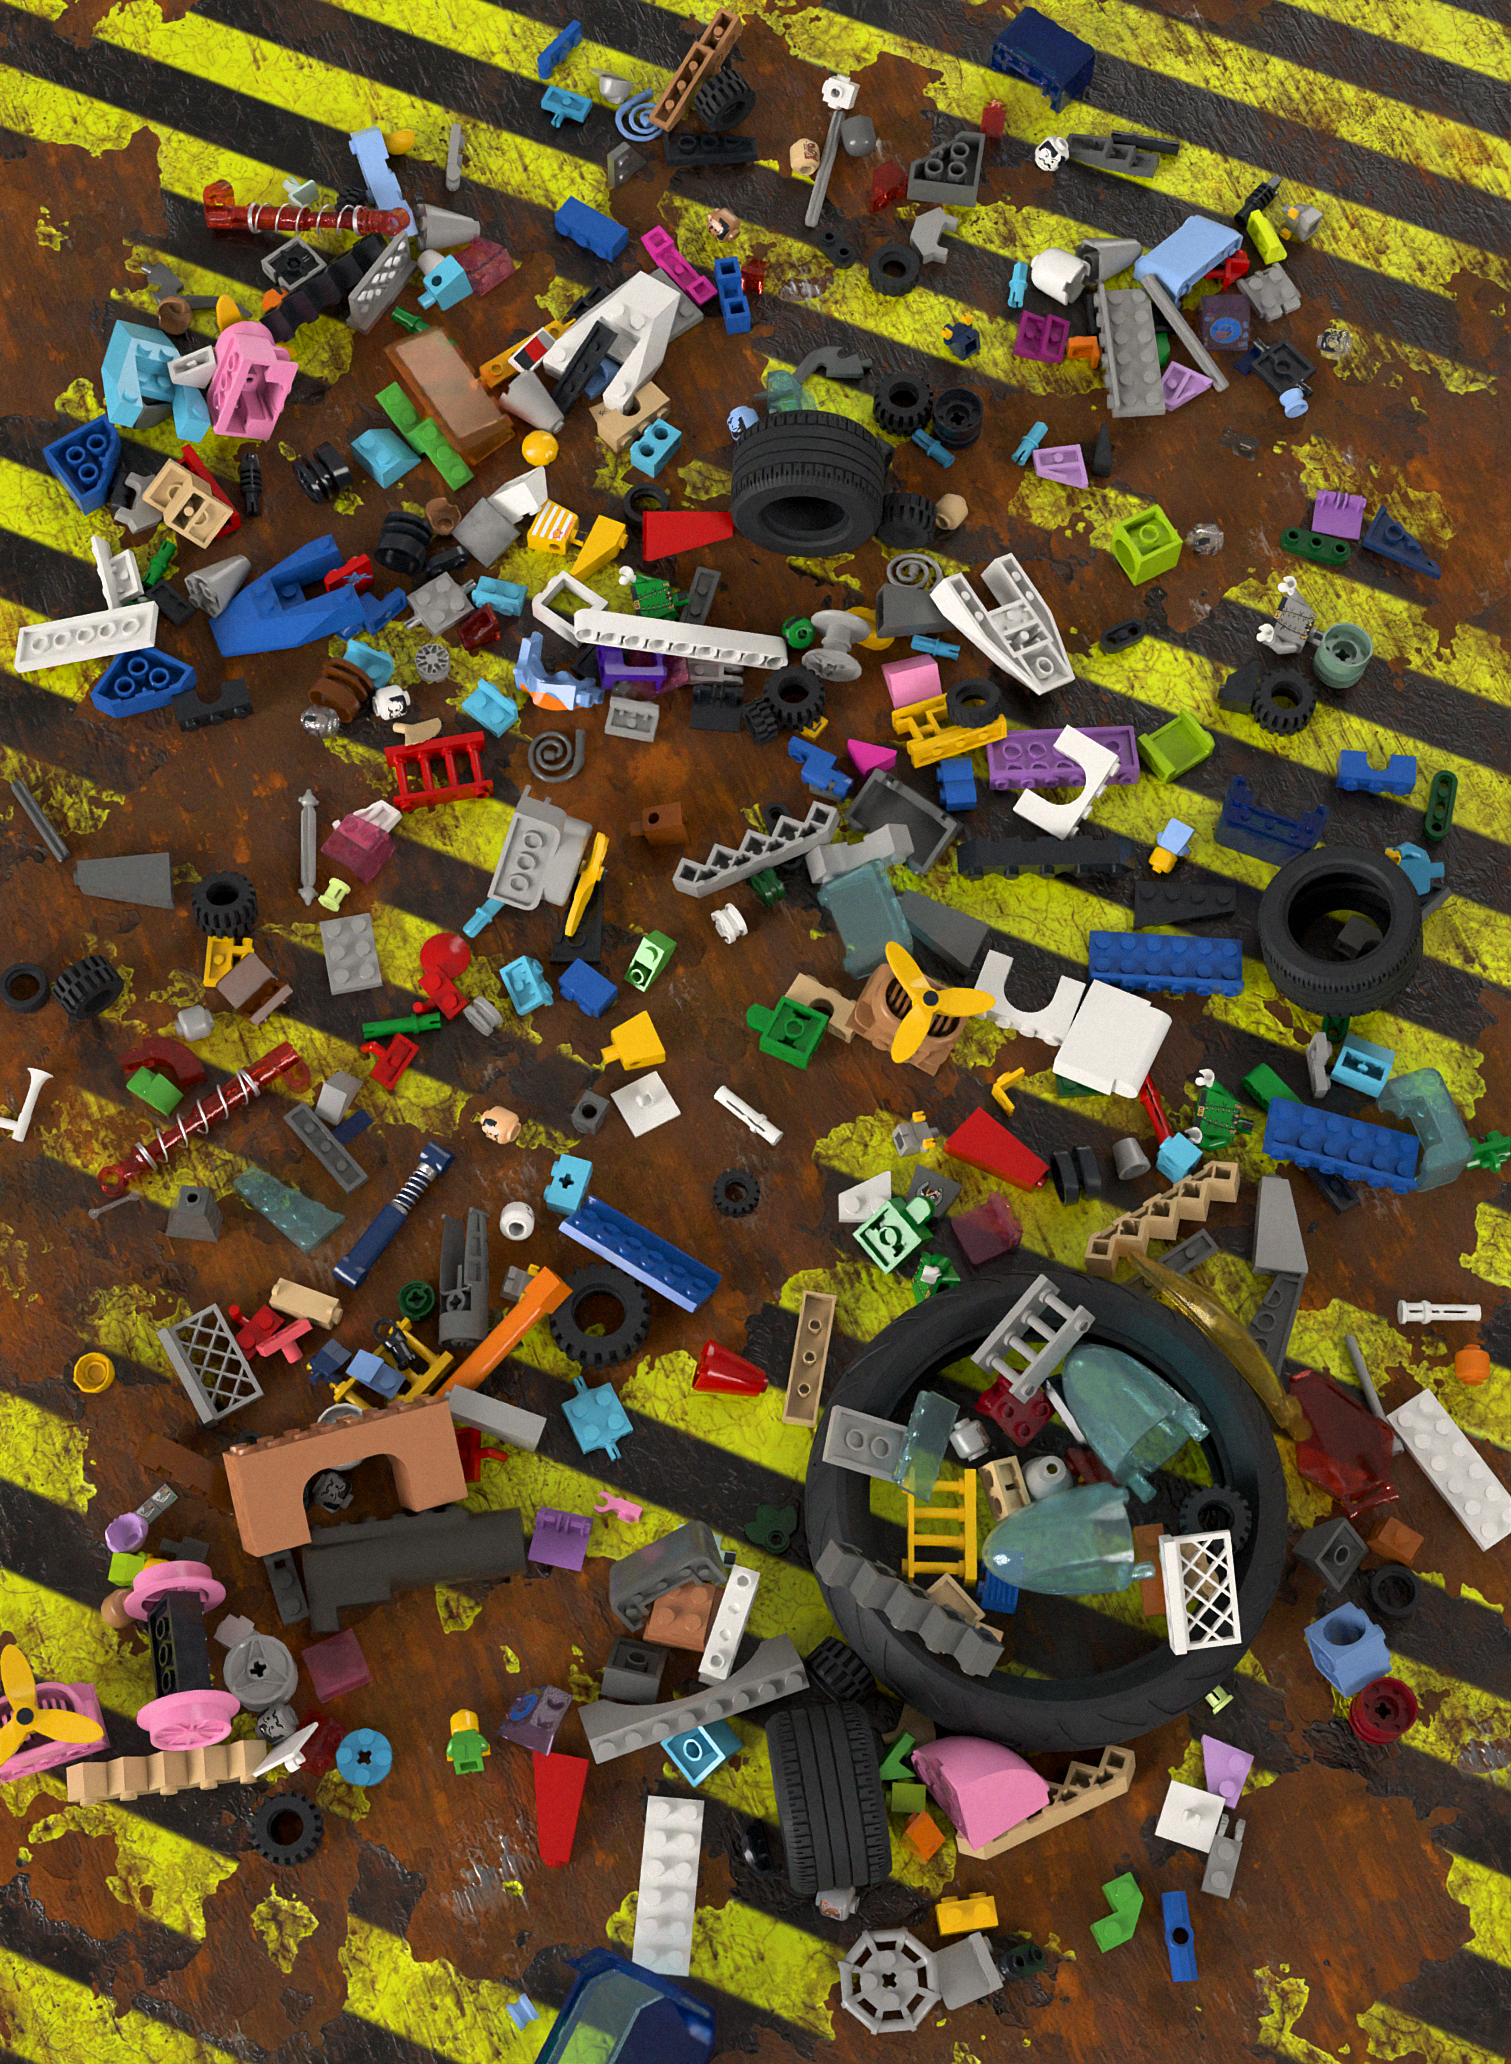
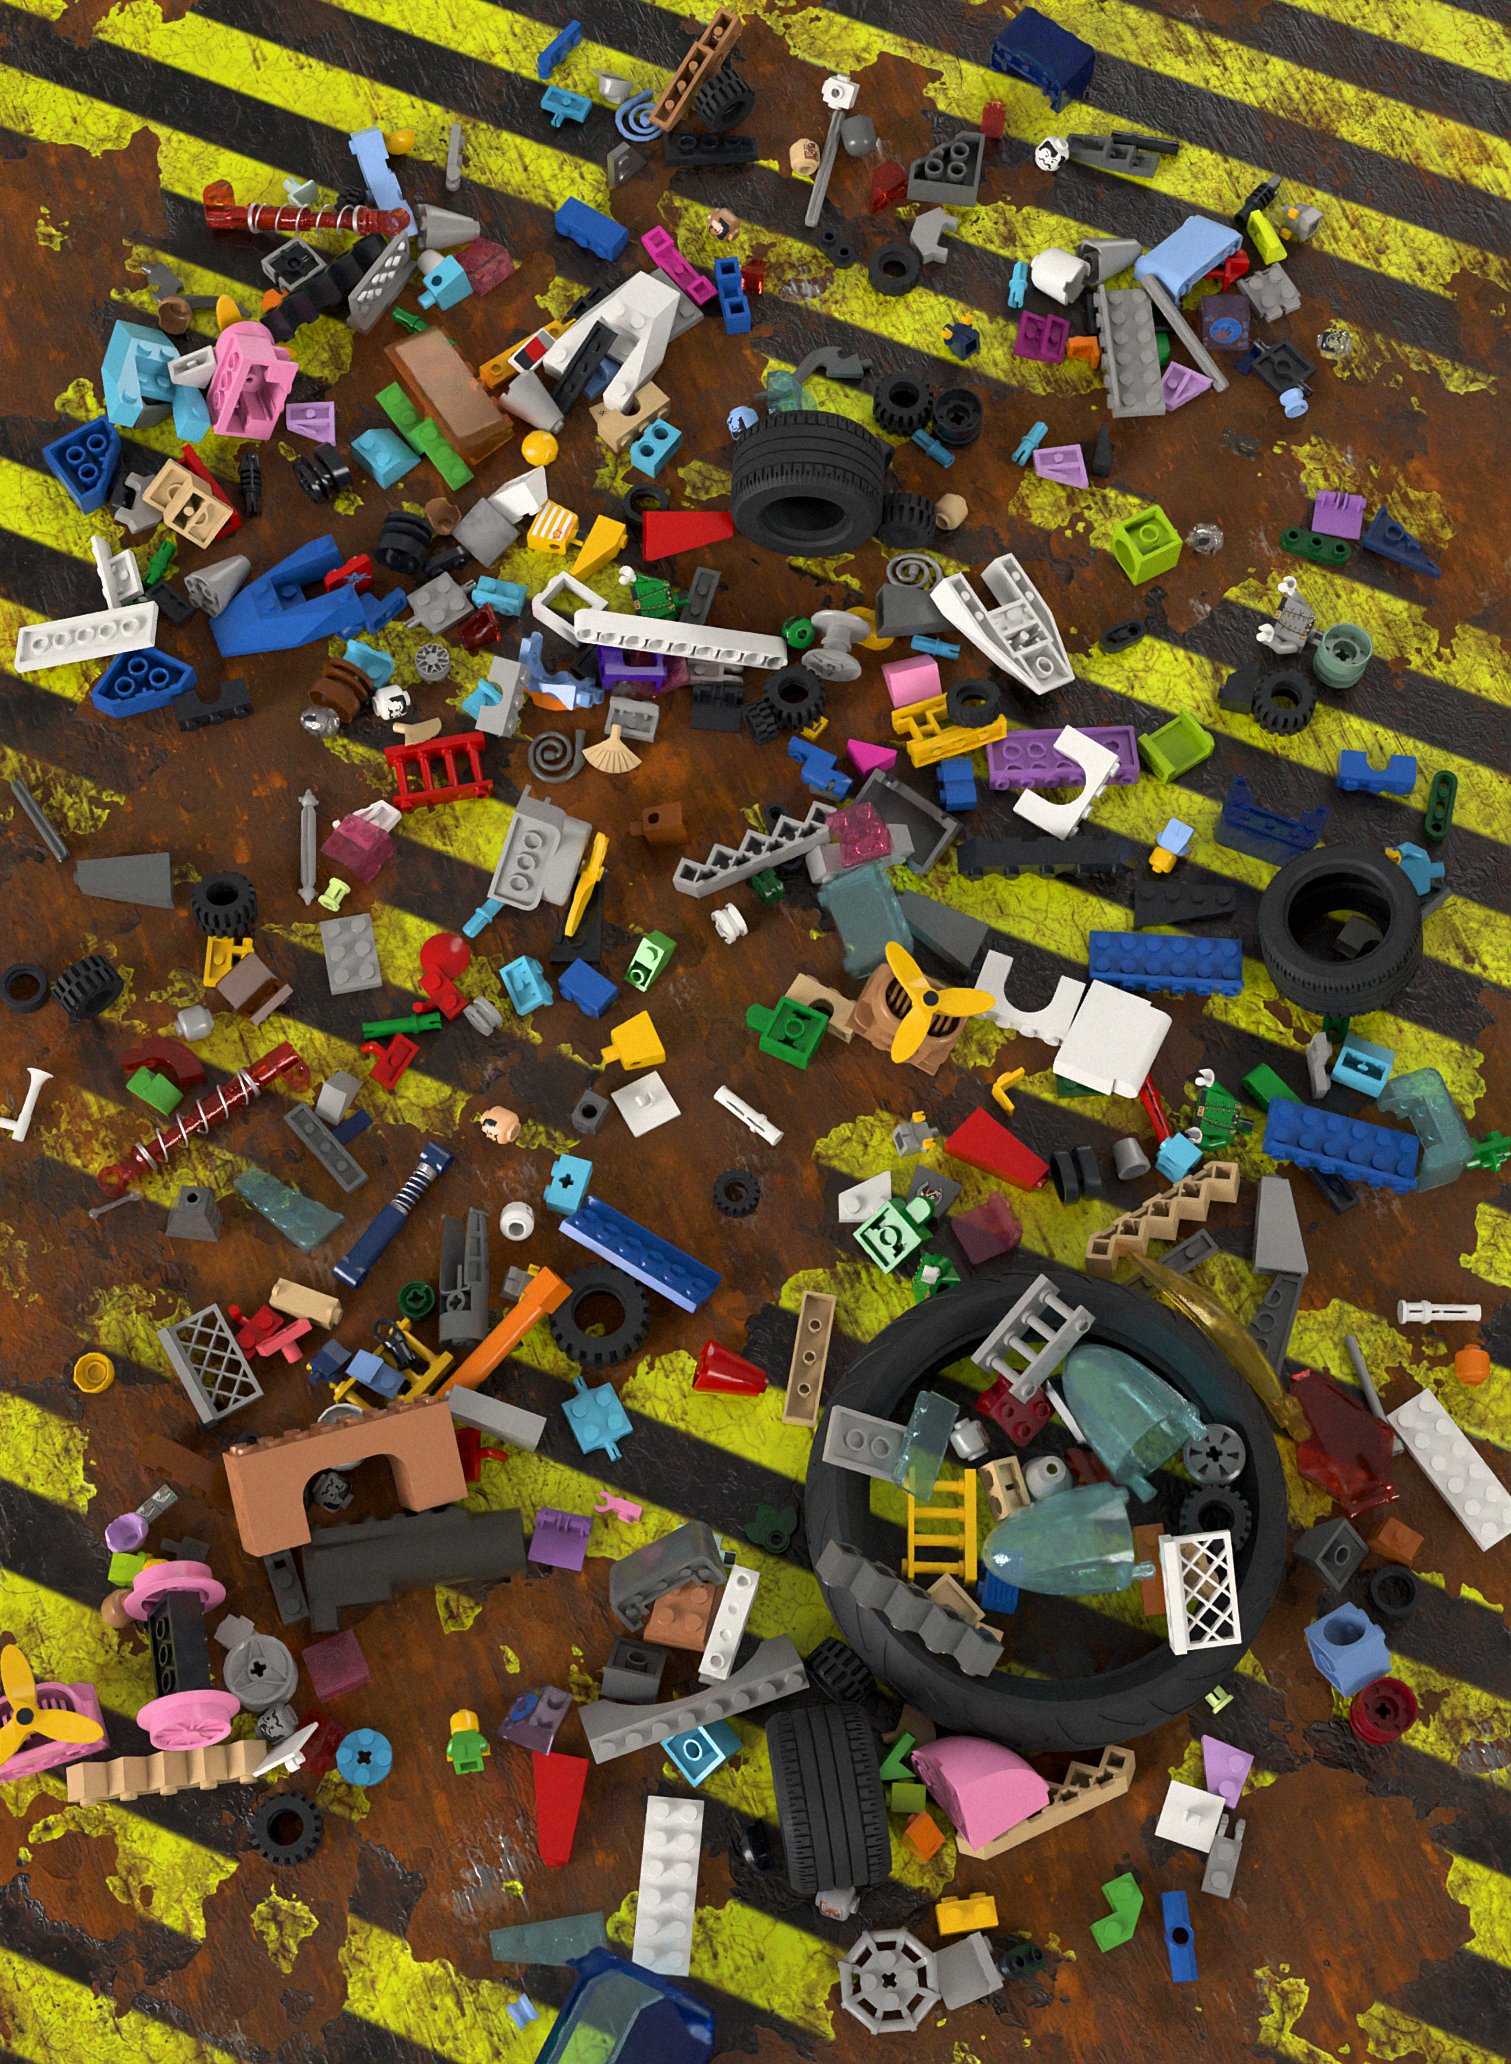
(312, 420): none -> lavender wing
(512, 678): none -> light grey arch
(549, 1941): none -> clear light blue wing
(612, 754): none -> tan hand
(860, 834): none -> clear pink bracket
(1229, 1465): none -> dark grey wheel

